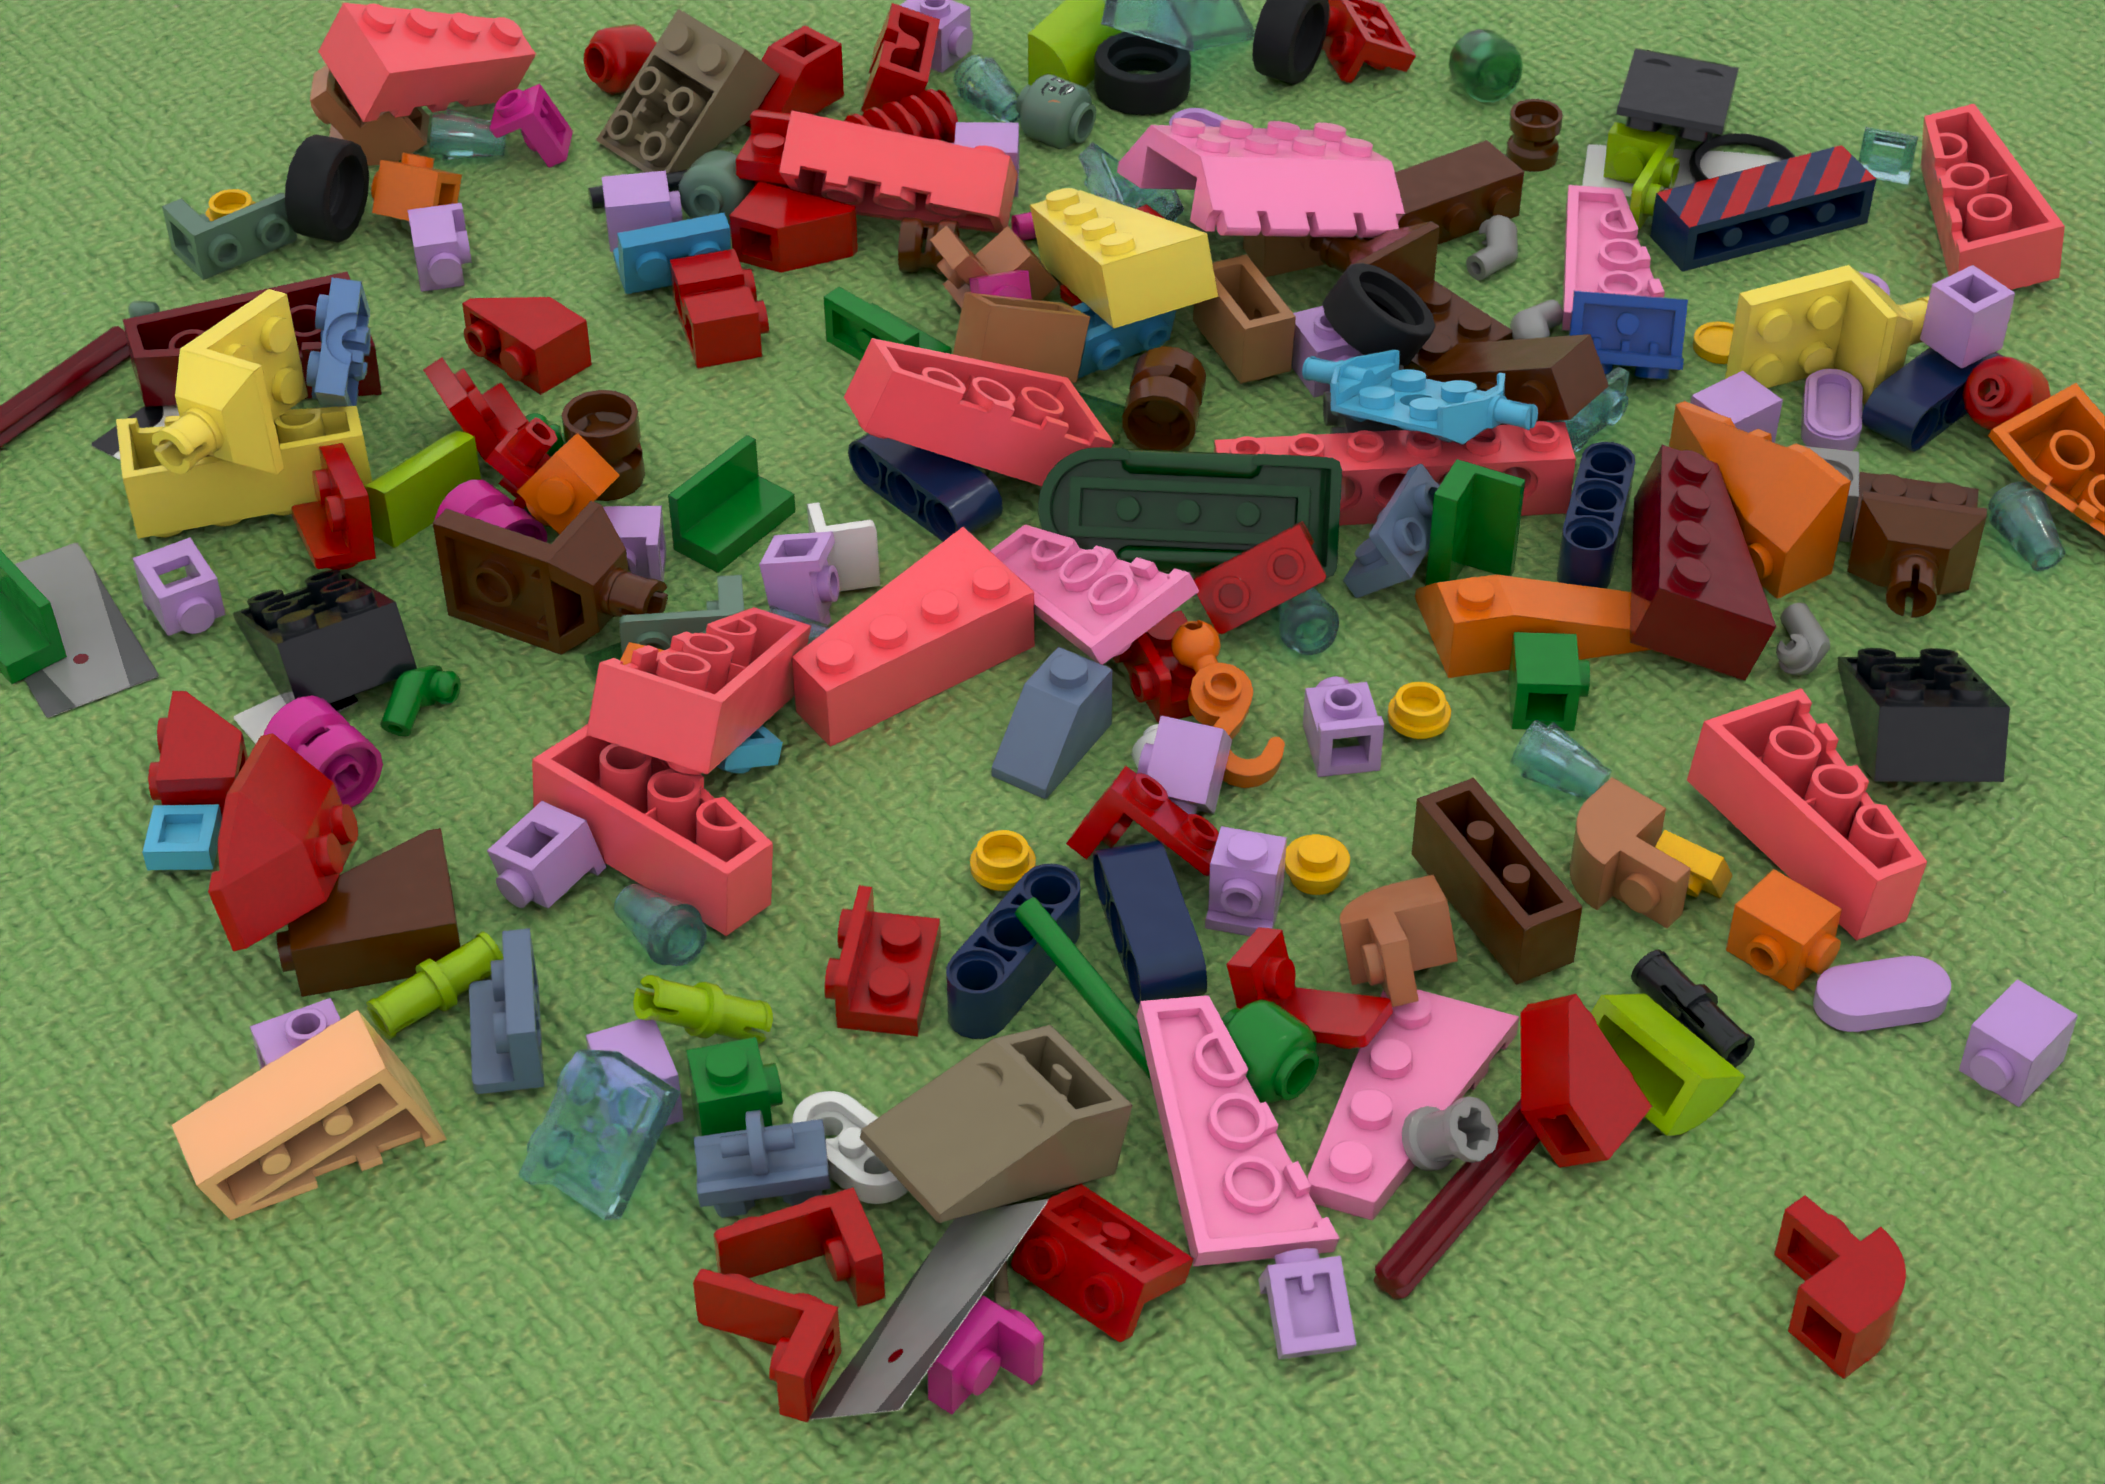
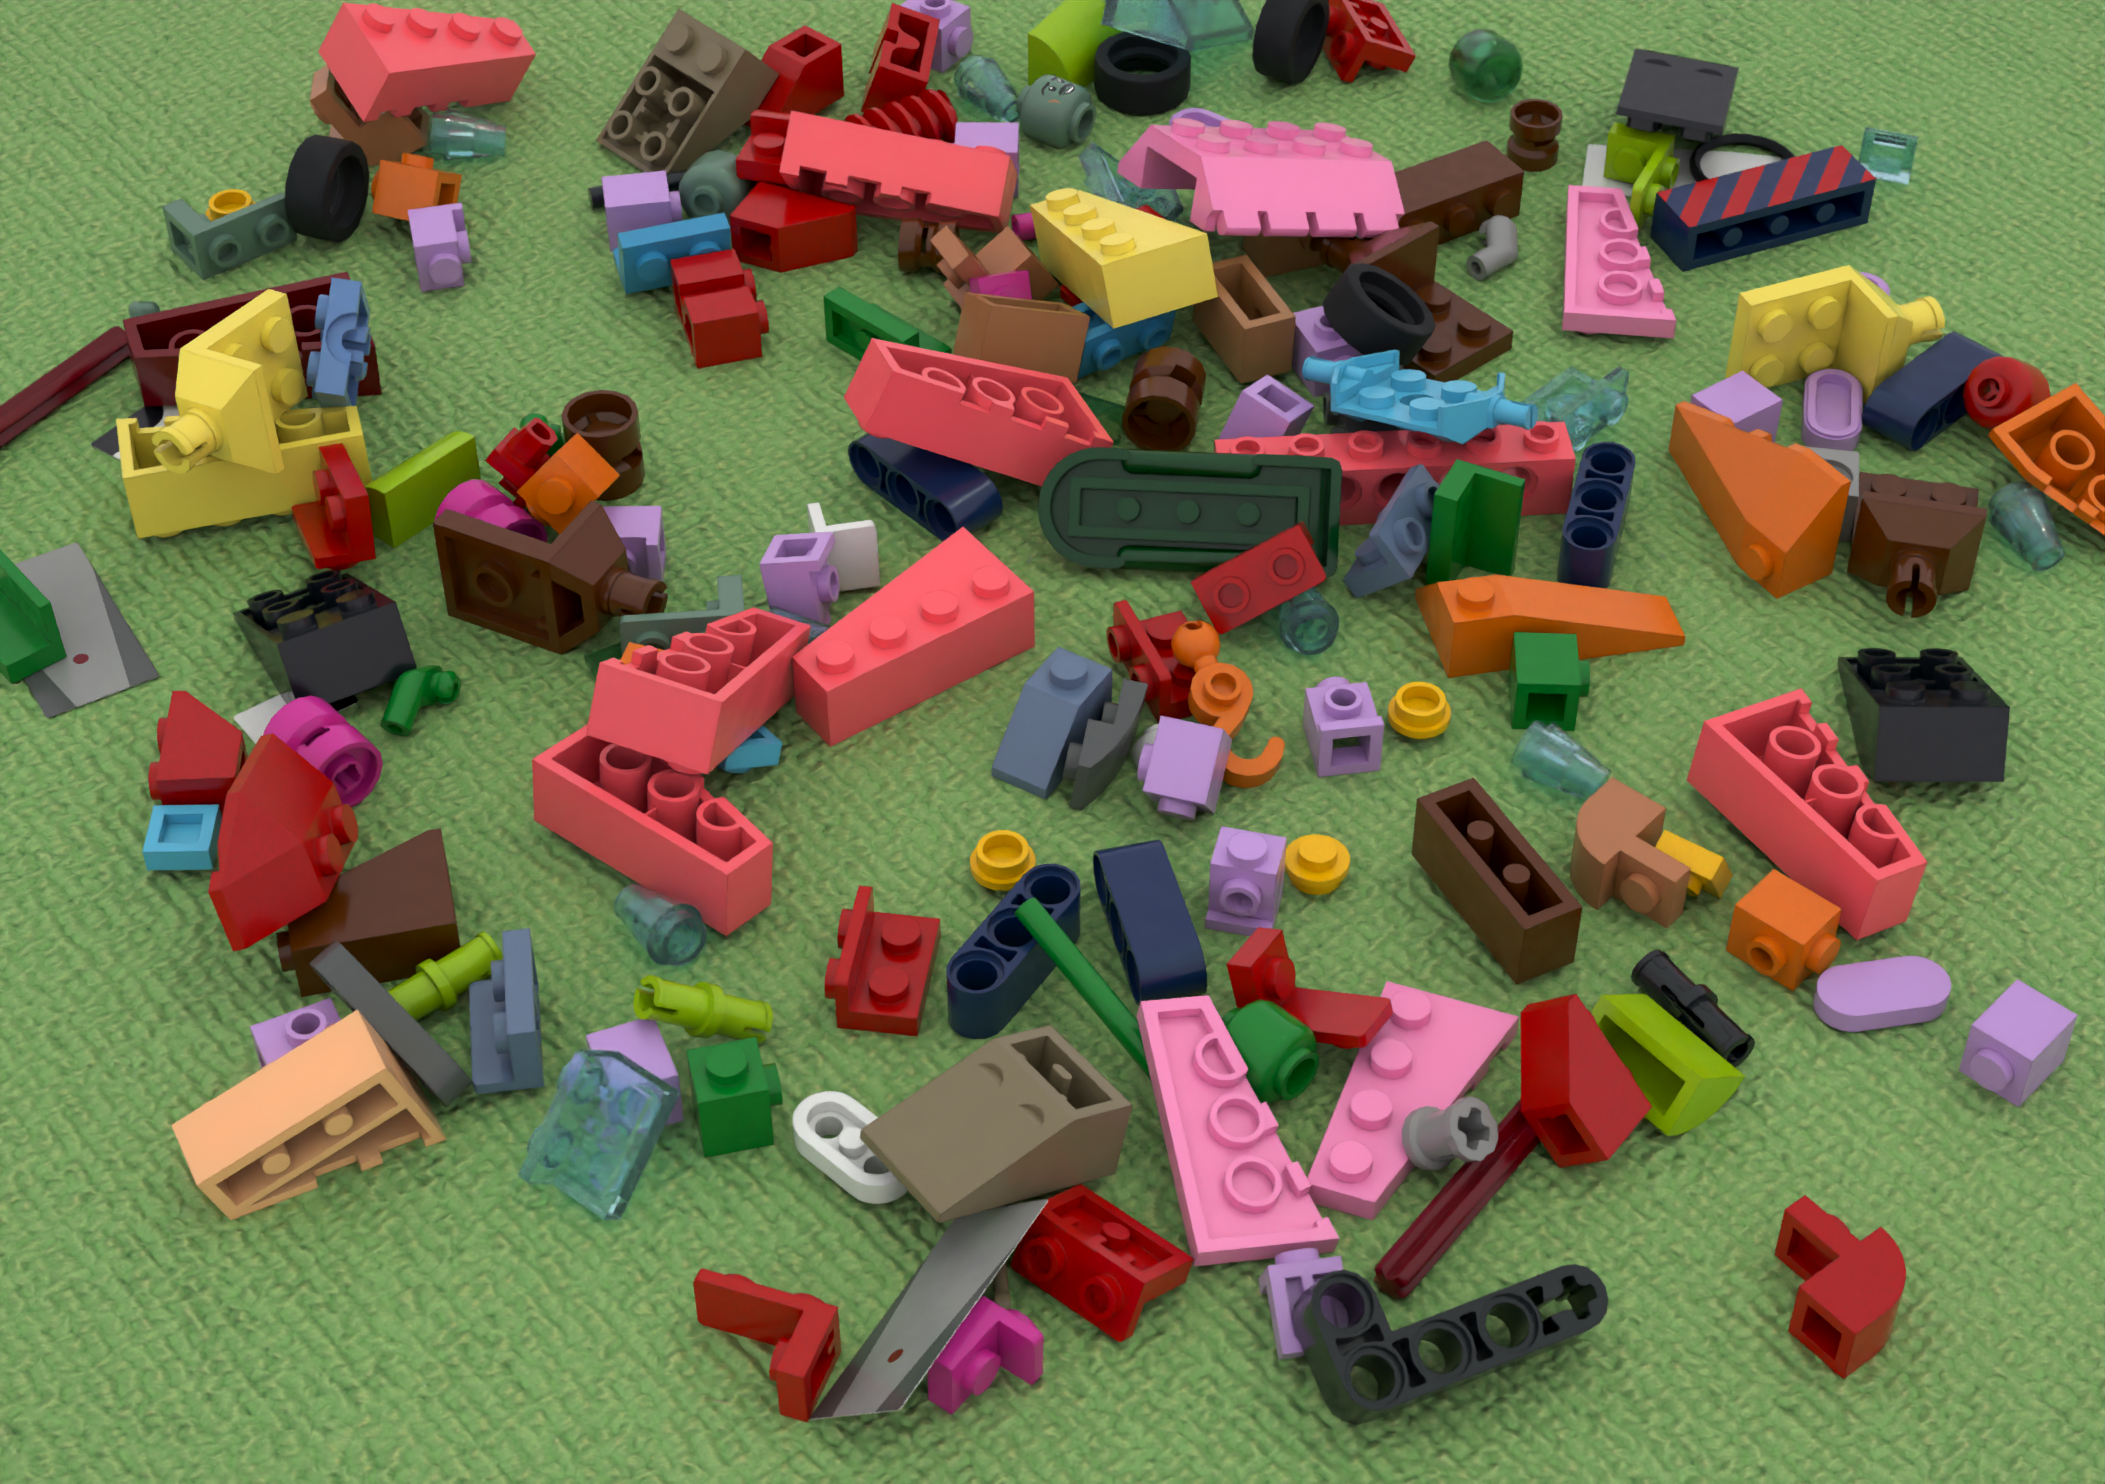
(186, 603): lavender brick -> none
(392, 1022): none -> dark grey beam
(483, 415): red bracket -> none
(528, 338): red slope -> none
(539, 121): dark pink bracket -> none
(544, 856): lavender brick -> none
(617, 56): red head -> none
(726, 508): green panel -> none
(761, 1164): sand blue hips -> none
(817, 1227): red bracket -> none
(1090, 592): bright pink wing -> none
(1104, 746): none -> dark grey slope
(1147, 803): red bracket -> none
(1267, 411): none -> lavender brick
(1397, 933): nougat brick -> none
(1457, 1332): none -> black beam
(1536, 320): light grey arm -> none
(1551, 372): reddish brown brick -> none
(1632, 330): blue bracket -> none
(1693, 570): dark red wedge -> none
(1713, 341): yellow piece -> none
(1808, 641): light grey arm -> none
(1967, 316): lavender brick -> none
(1986, 202): coral wedge -> none

